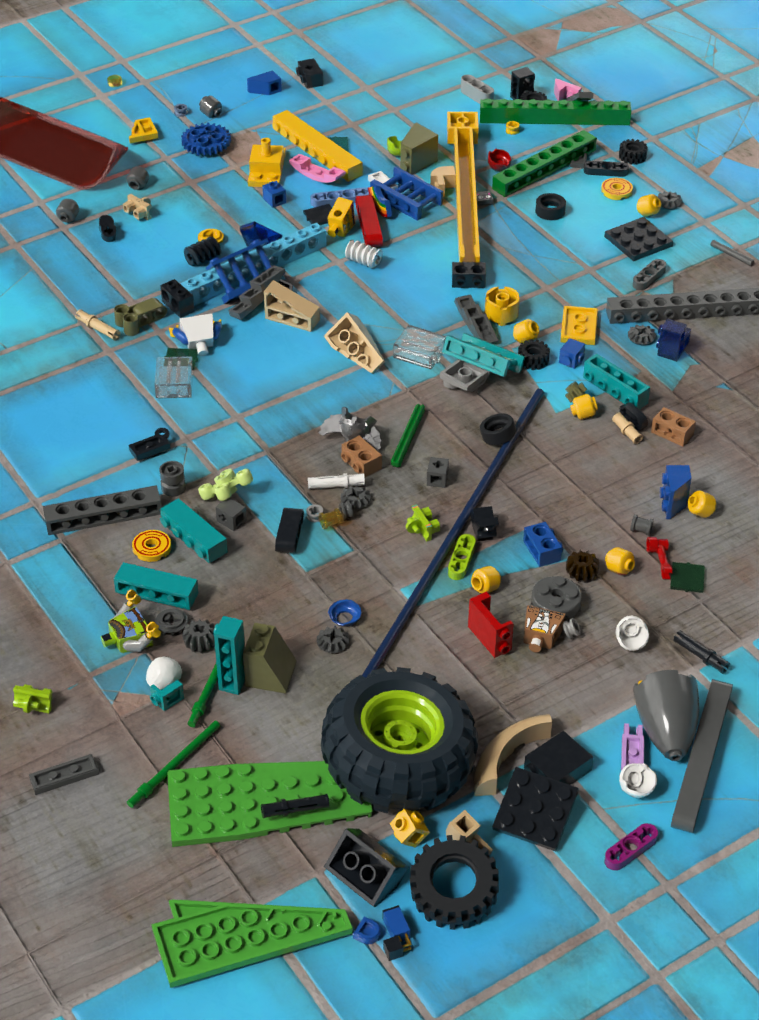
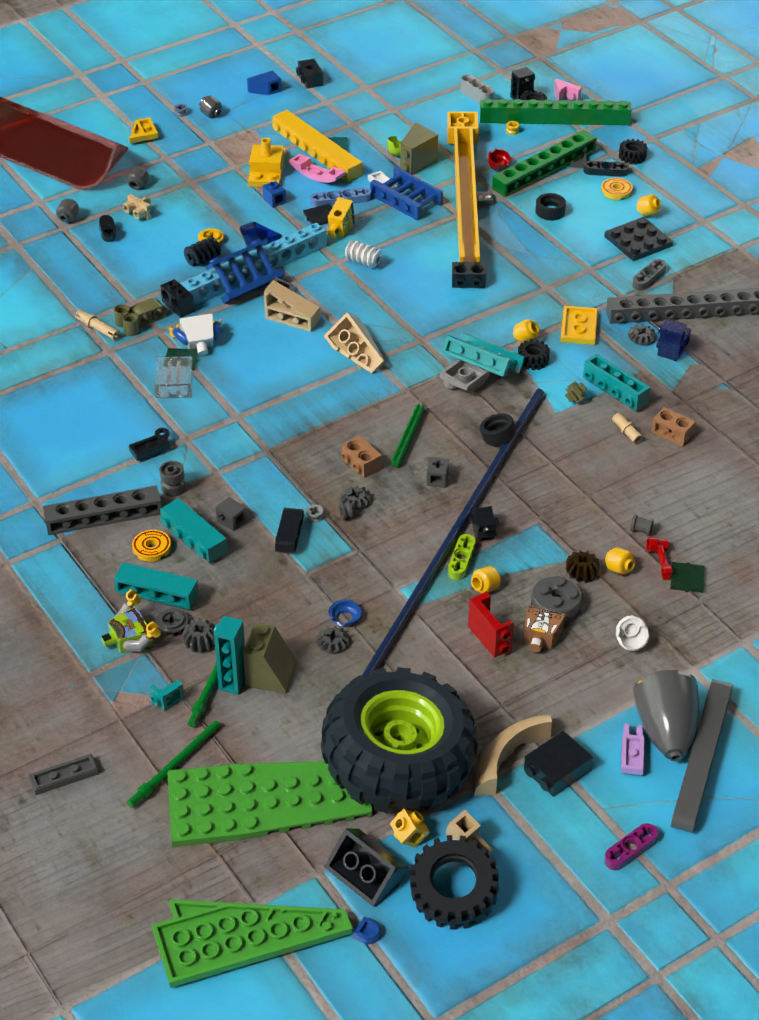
(32, 699): lime hips -> none
(114, 81): clear yellow tile -> none
(163, 672): white hair -> none
(206, 139): blue gear -> none
(225, 484): yellowish green gear -> none
(255, 295): dark grey slope -> none
(294, 806): black pin -> none
(330, 518): clear yellow bush -> none
(336, 481): white pin -> none
(351, 427): flat silver helmet -> none
(369, 221): red beam -> none
(381, 204): tile -> none
(398, 931): piece -> none
(419, 347): clear brick -> none
(419, 523): lime hips -> none
(443, 178): tan brick -> none
(475, 320): dark grey slope -> none
(502, 305): yellow brick -> none
(535, 809): black plate -> none
(542, 544): blue brick -> none
(571, 628): light grey bush -> none
(572, 353): blue brick -> none
(583, 96): dark grey tile -> none
(584, 406): yellow head -> none
(634, 415): black beam -> none
(637, 780): white hair -> none
(675, 200): dark grey gear -> none
(675, 489): blue slope -> none
(702, 504): yellow head -> none
(708, 656): black pin -> none
(731, 252): dark grey bar -> none

